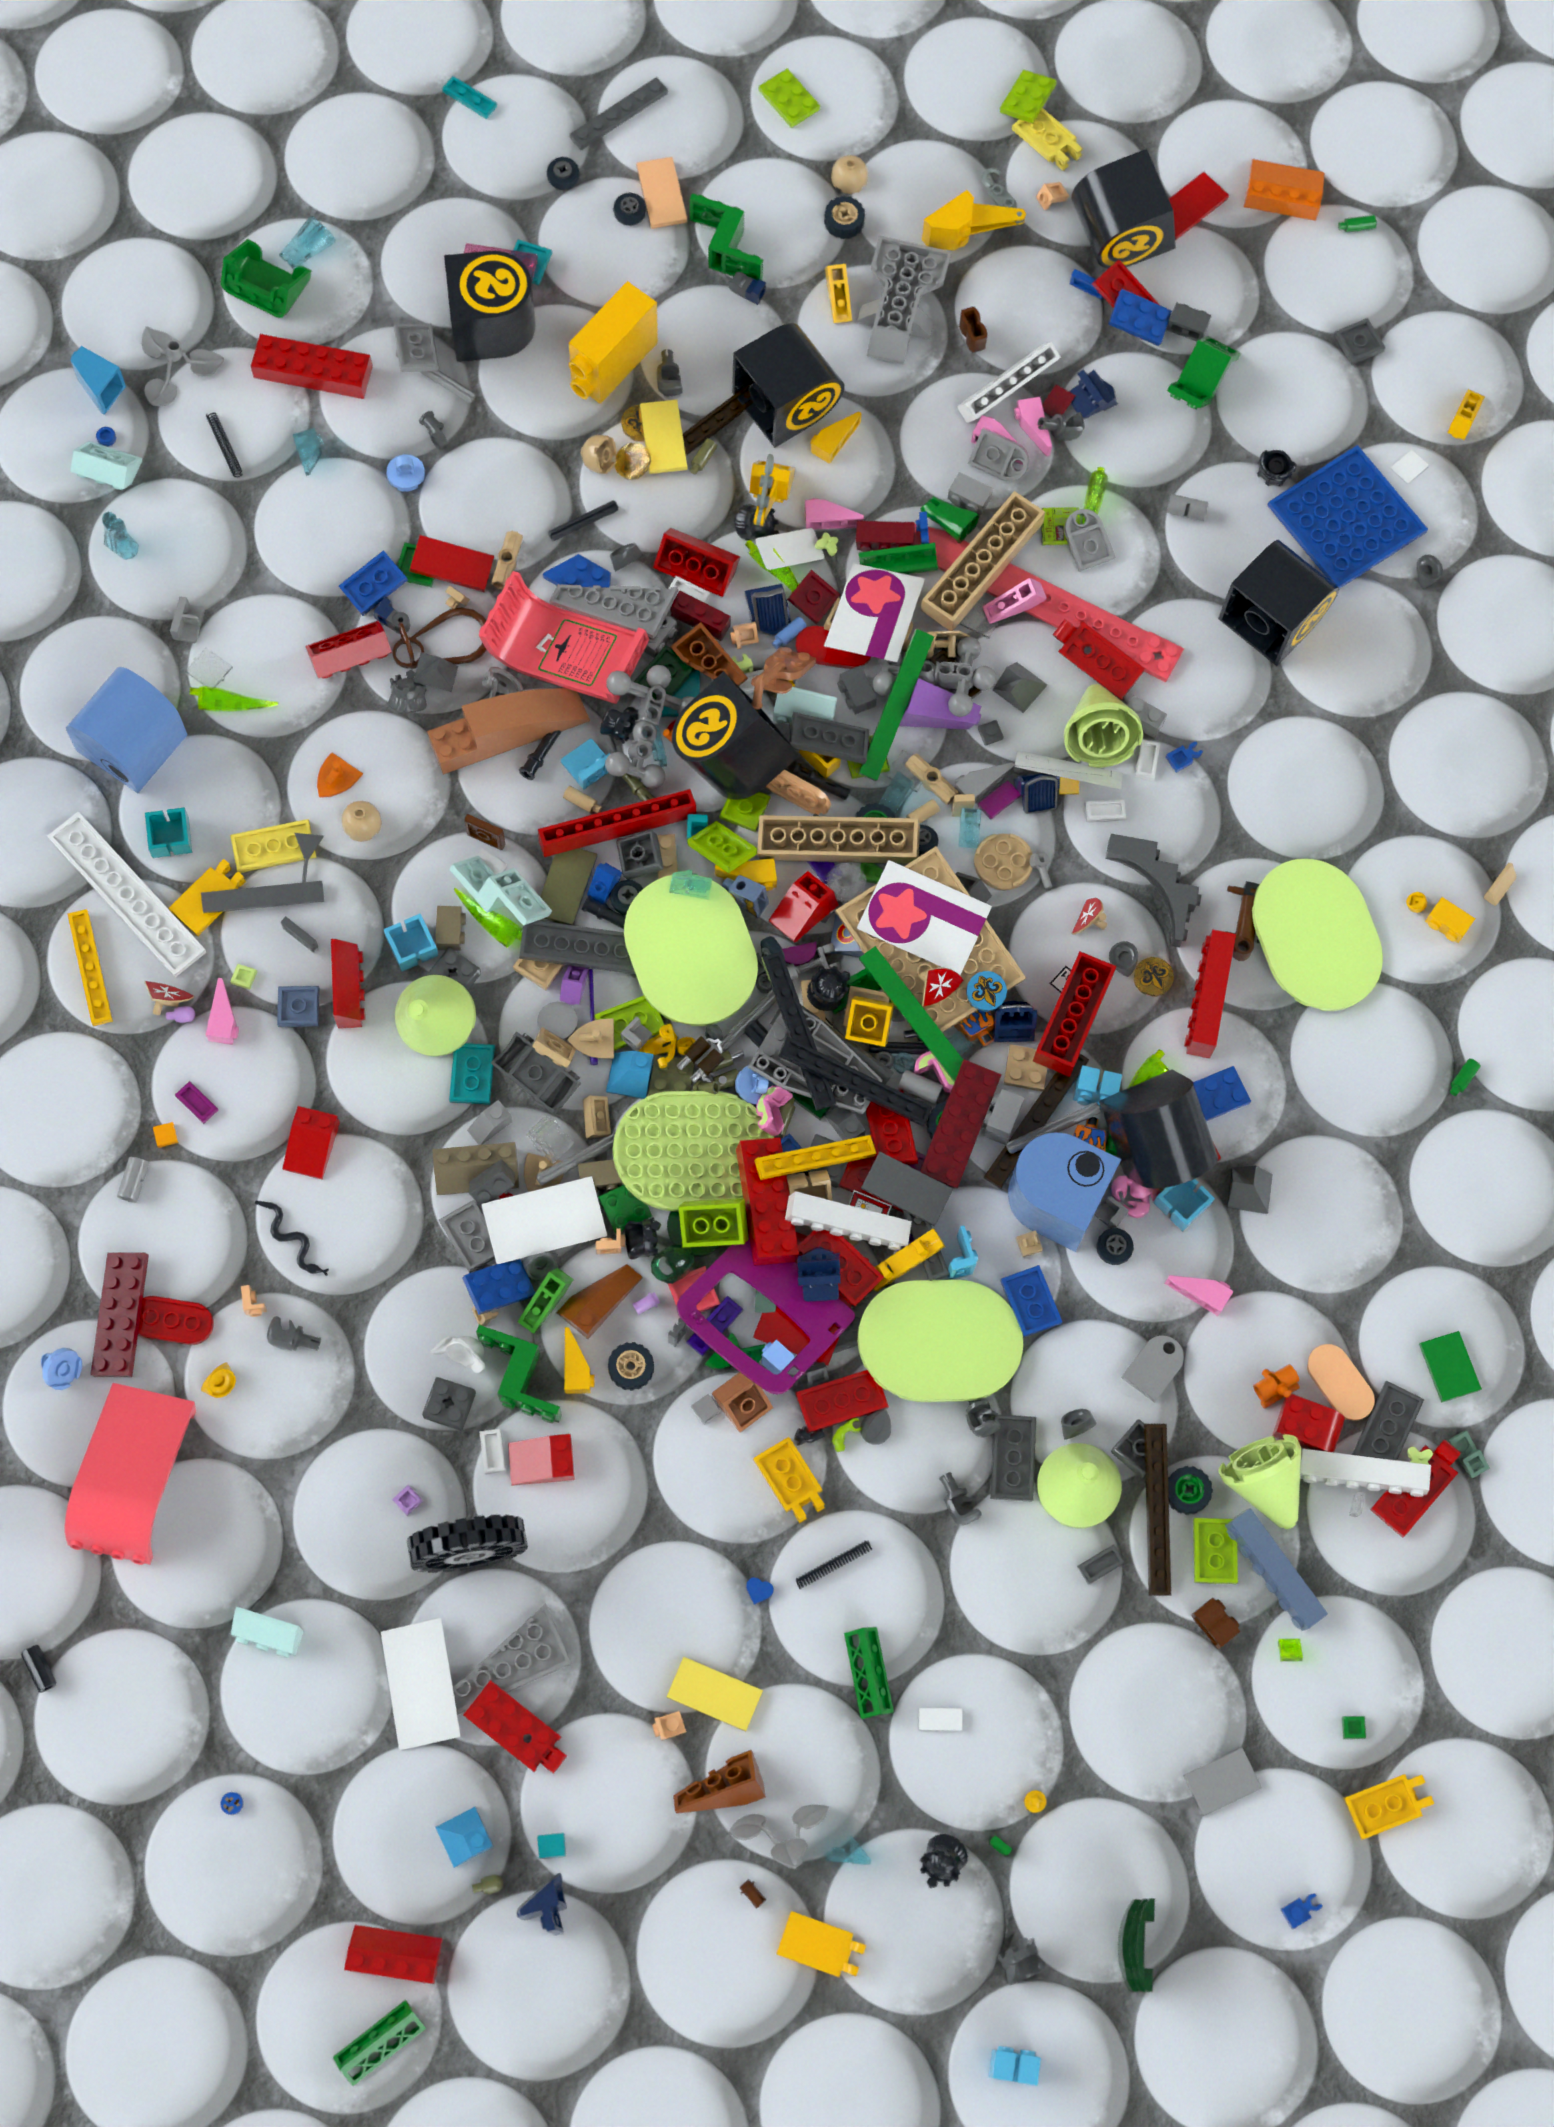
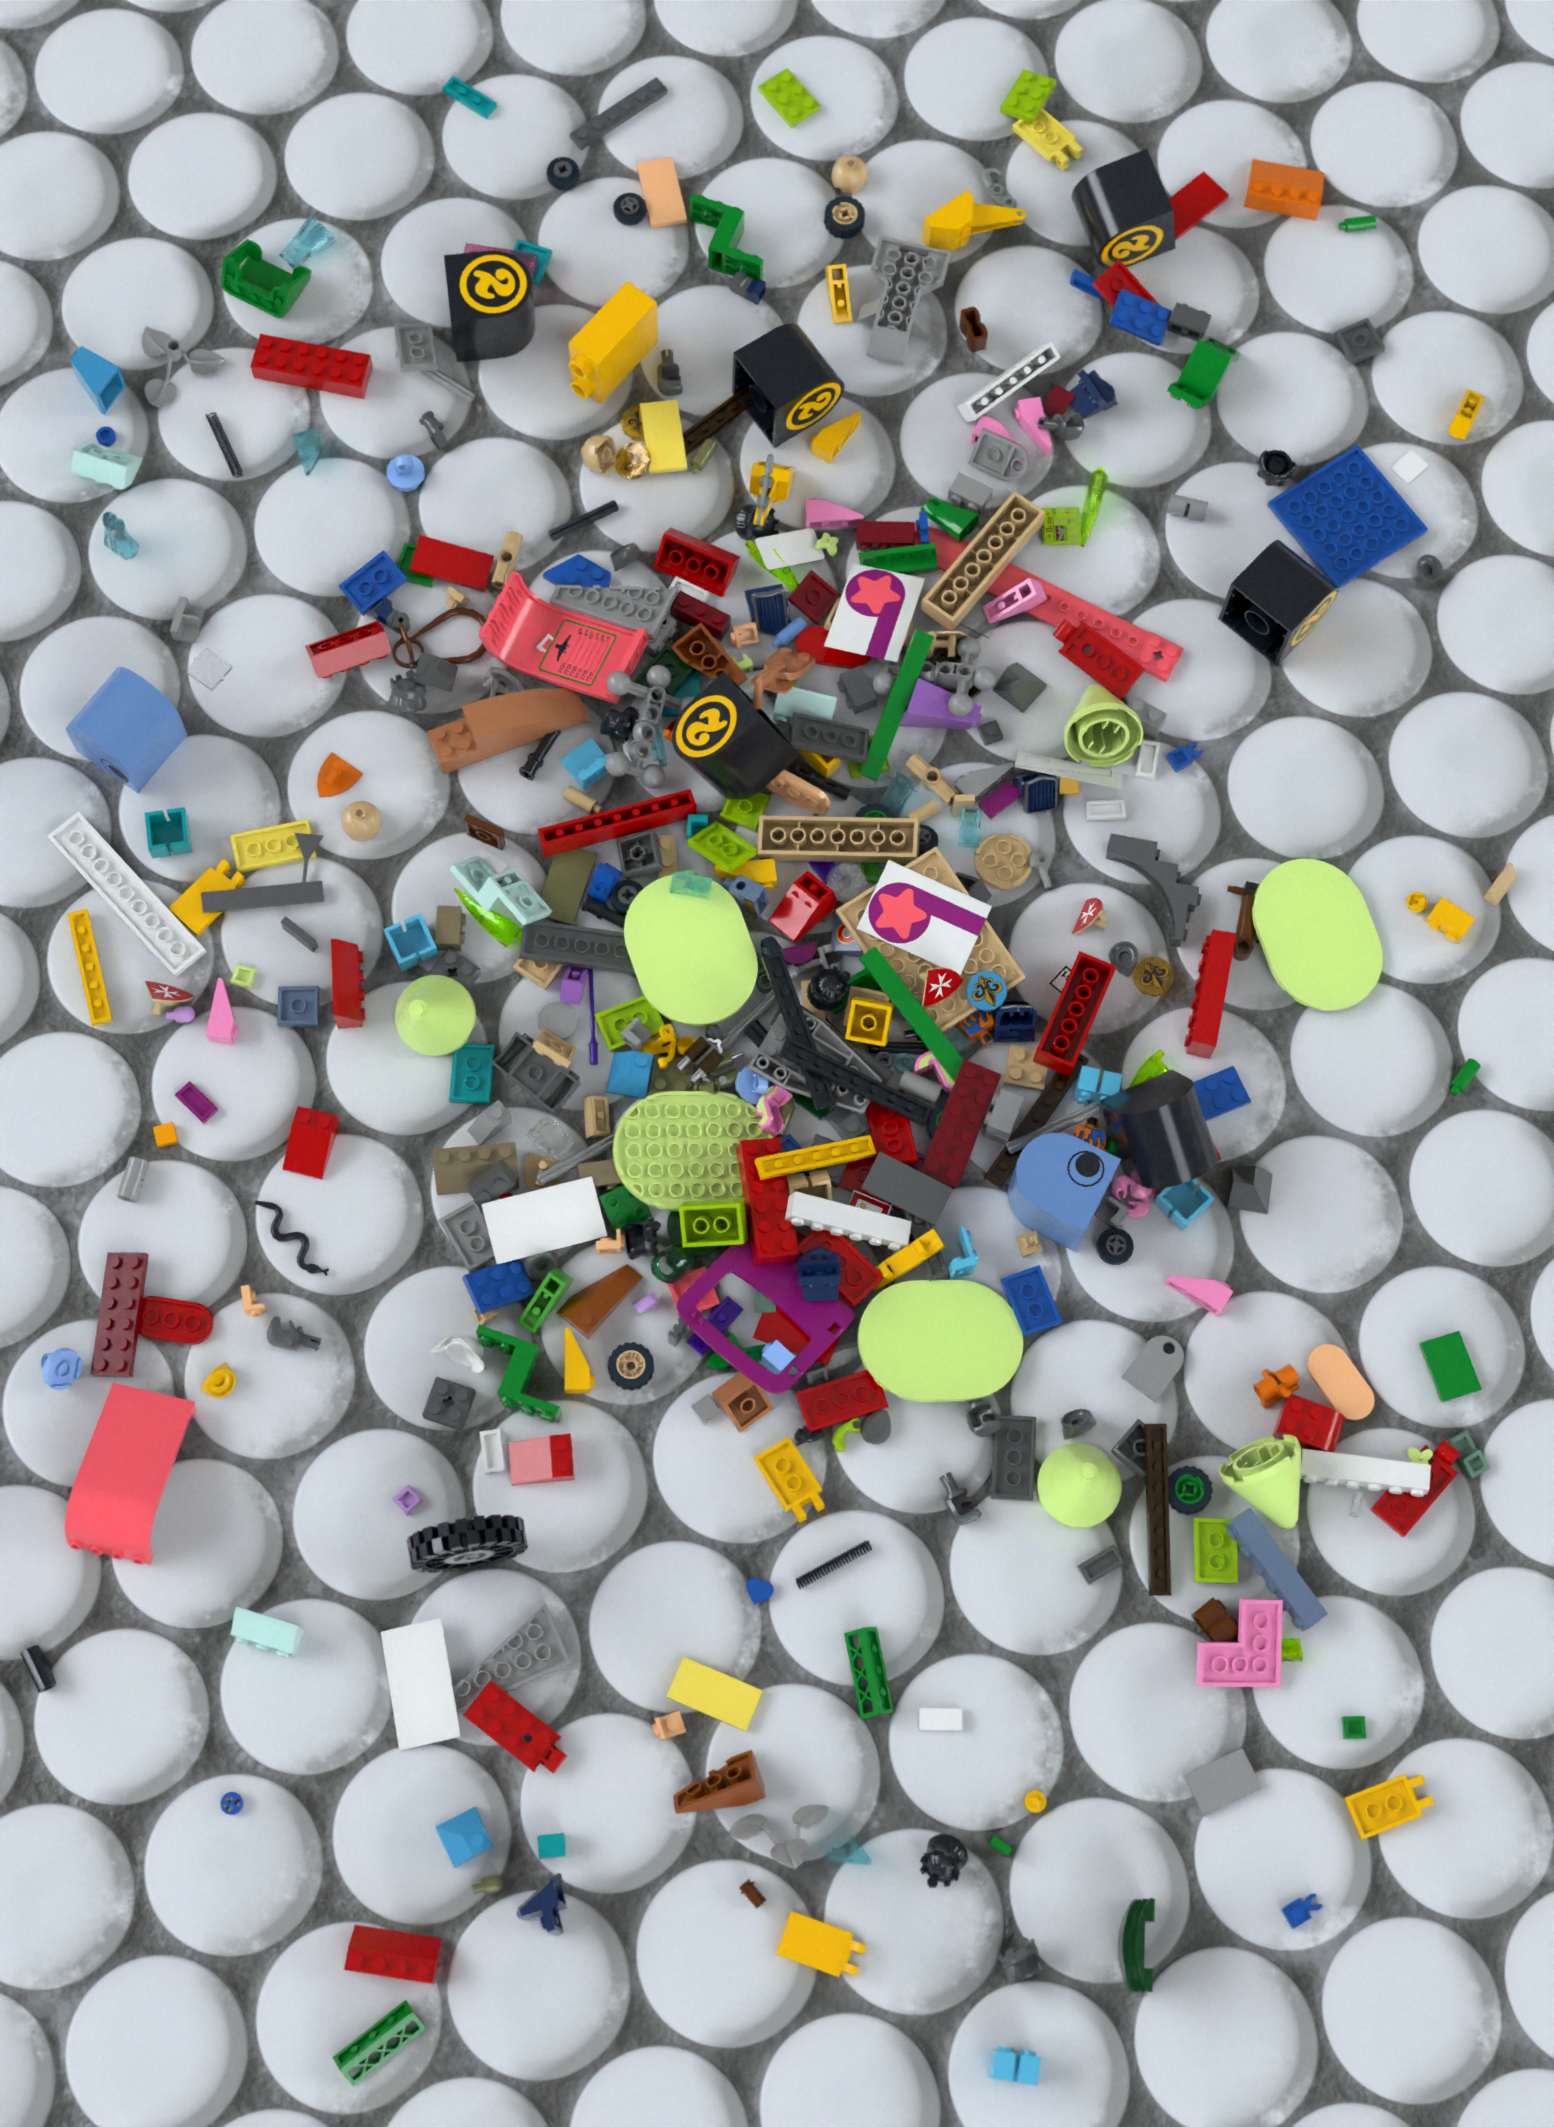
(222, 700): clear neon green piece -> none
(595, 1039): tan shield -> none
(637, 787): olive pin -> none
(1051, 193): light nougat bracket -> none
(1088, 541): light grey tile -> none
(1256, 1655): none -> bright pink plate
(1388, 1423): dark grey tile -> none

